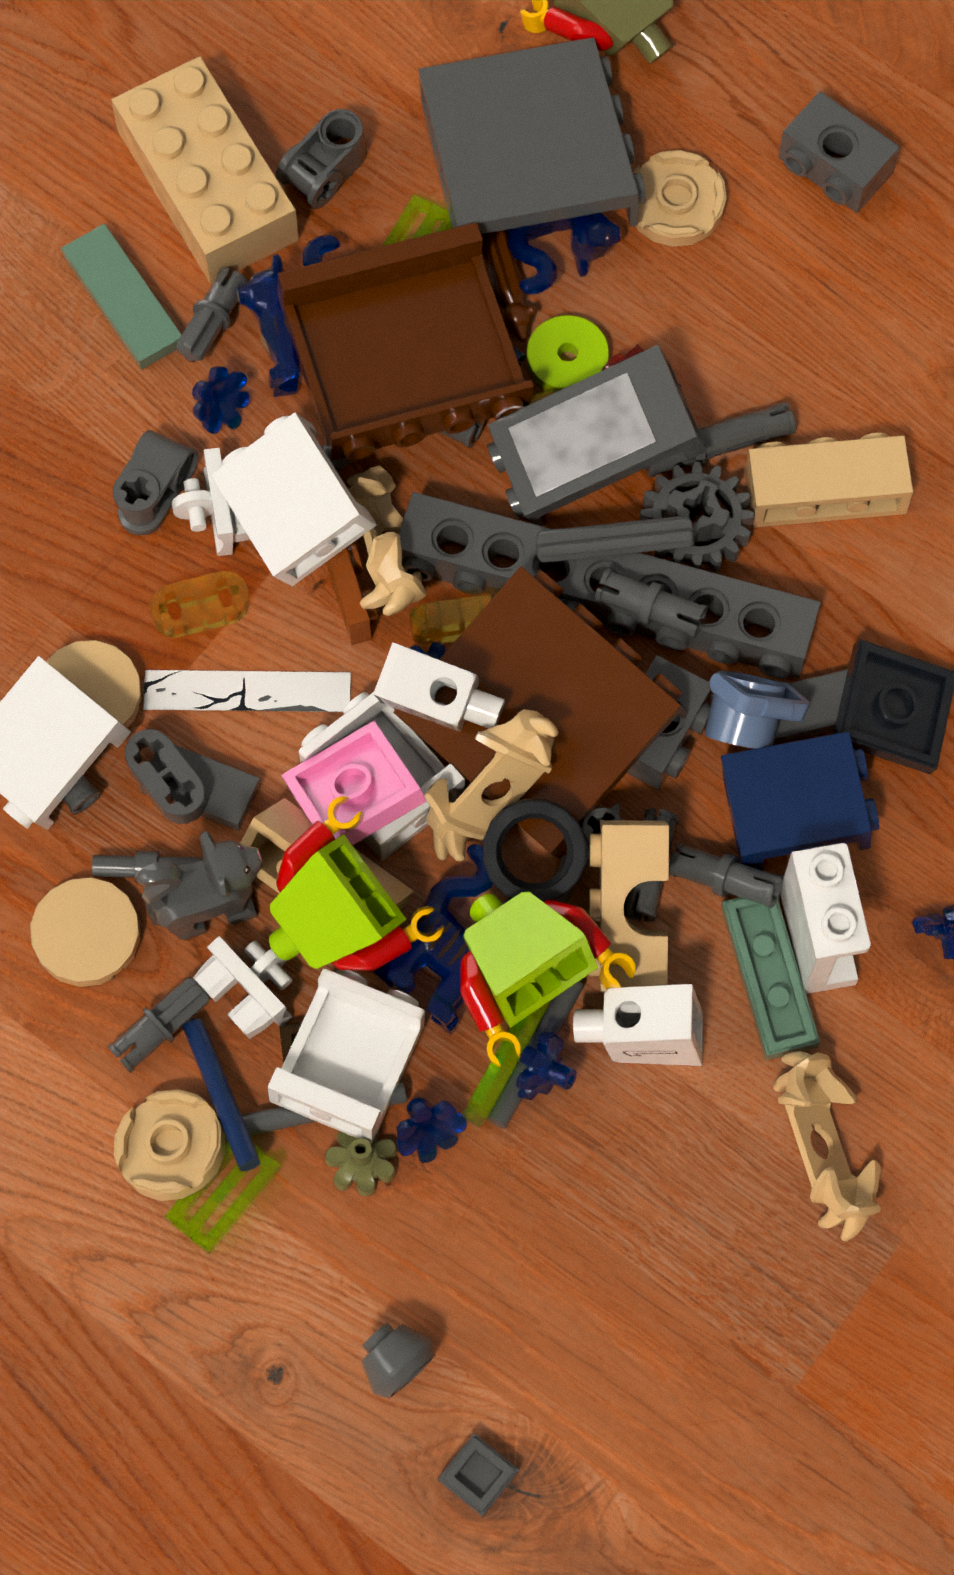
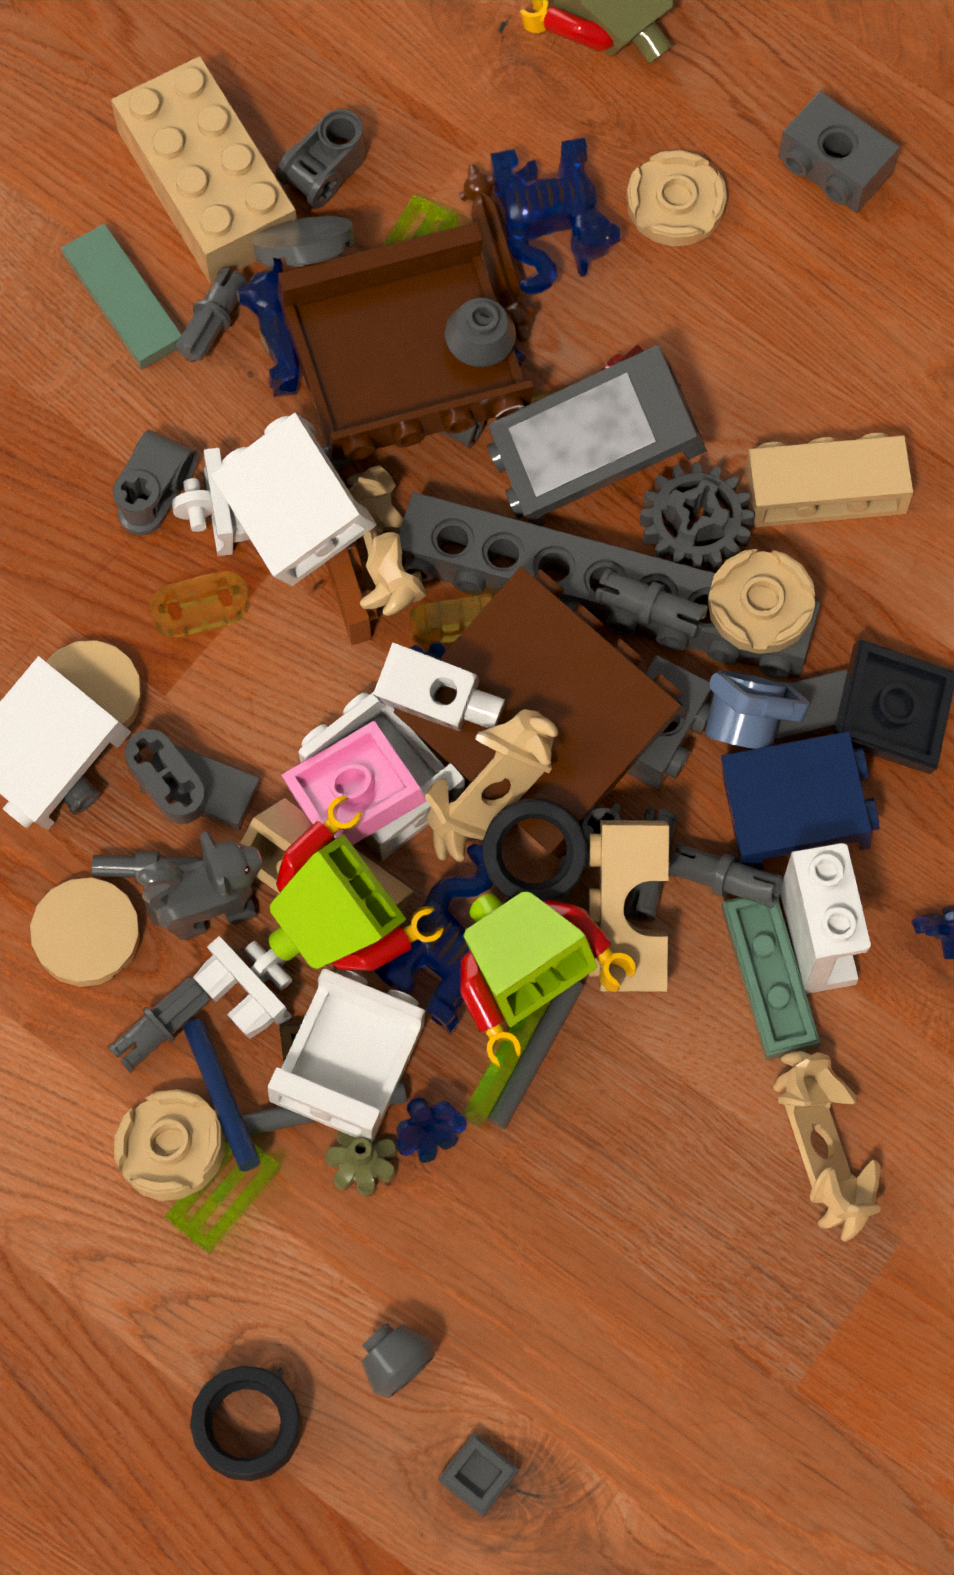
(202, 1418): none -> black tyre
(220, 399): clear blue plant -> none
(246, 690): white sticker -> none
(304, 240): none -> dark grey tile
(480, 333): none -> dark grey cone
(529, 137): dark grey panel -> none
(544, 1068): clear blue plant -> none
(565, 335): lime piece -> none
(614, 539): dark grey axle -> none
(666, 1027): white torso -> none
(734, 435): dark grey pin -> none
(761, 601): none -> tan tile

